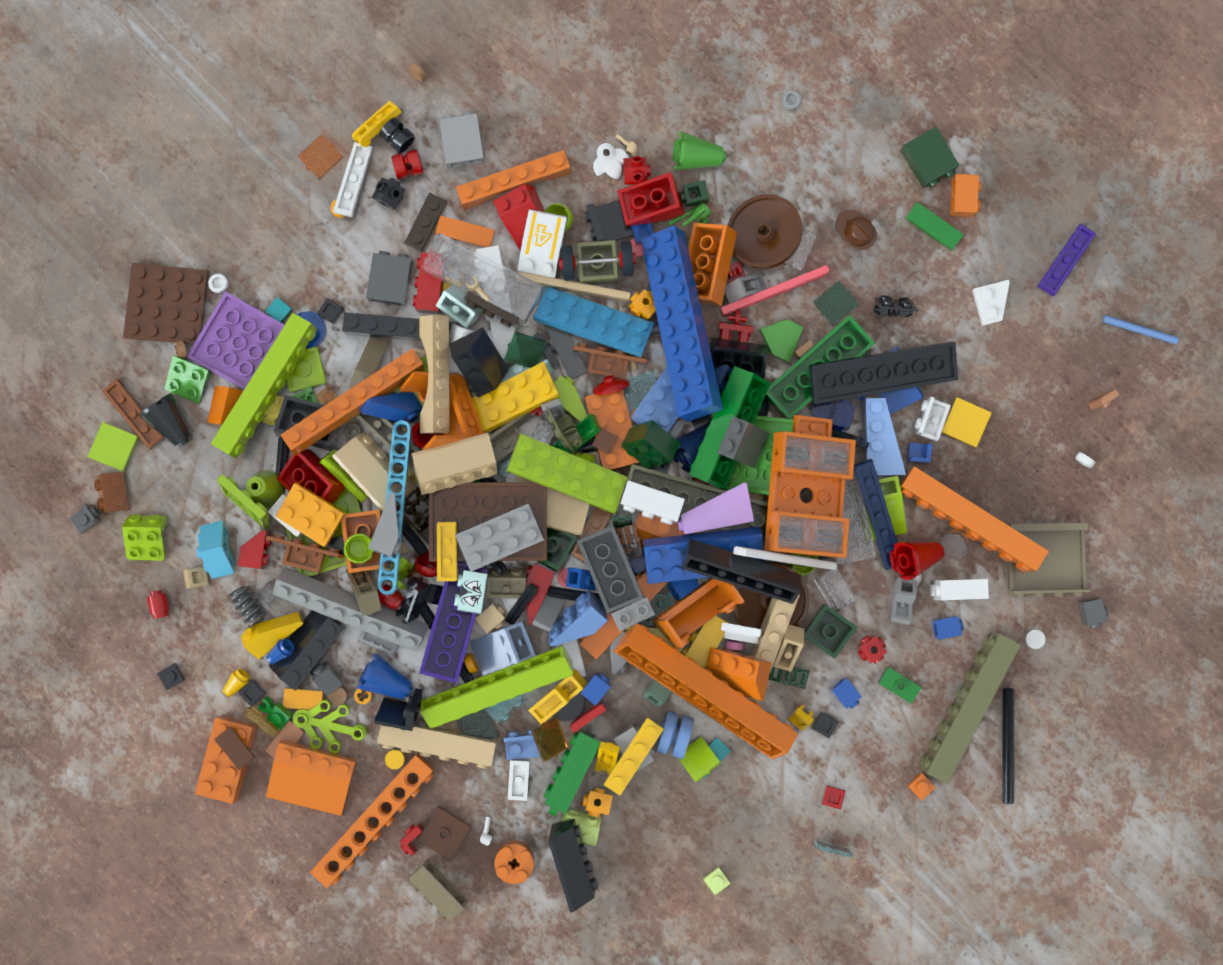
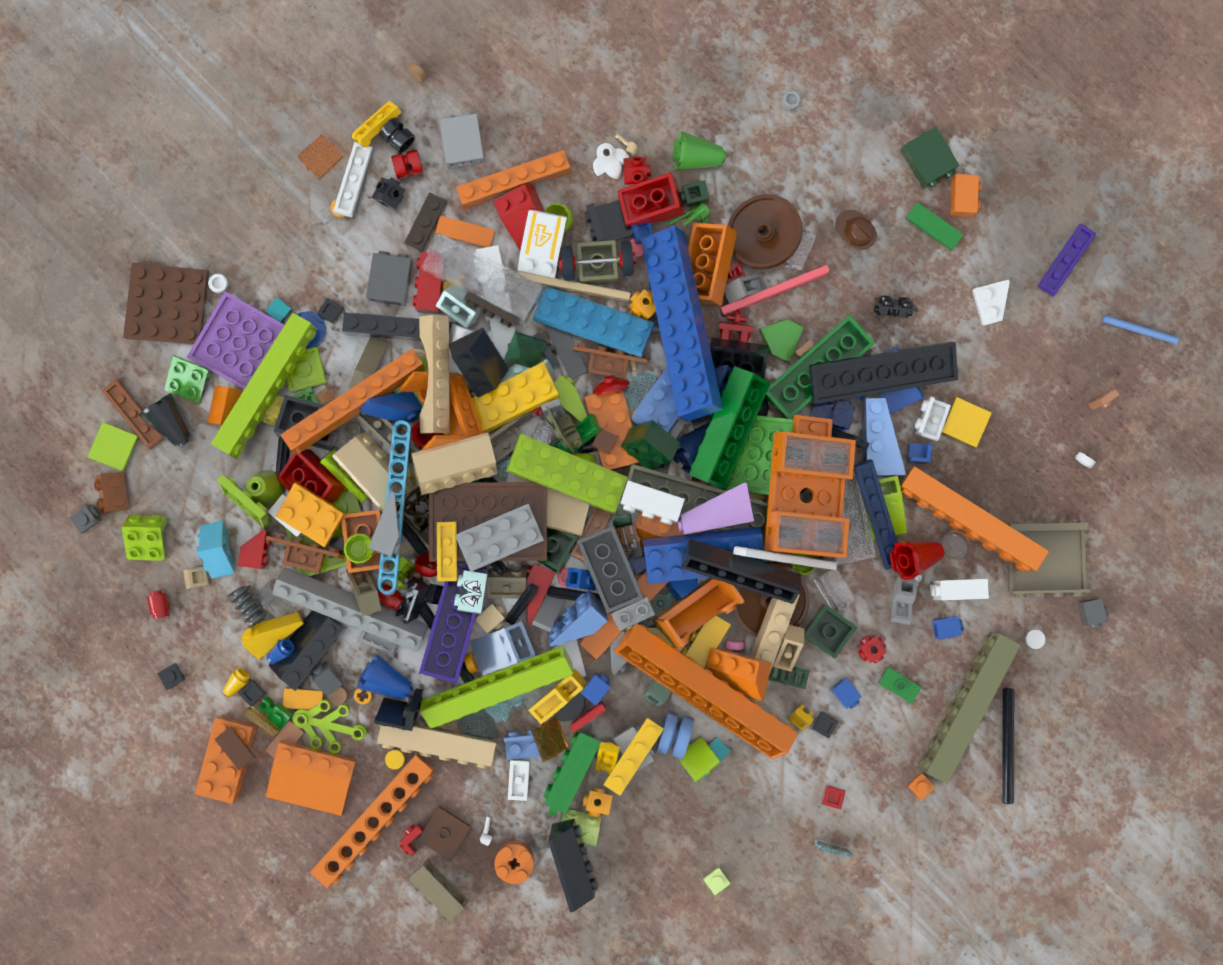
(180, 349): medium nougat tile -> none
(478, 289): tan hand -> none
(741, 633): white slope -> none
(743, 442): dark grey brick -> none
(835, 303): clear green piece -> none

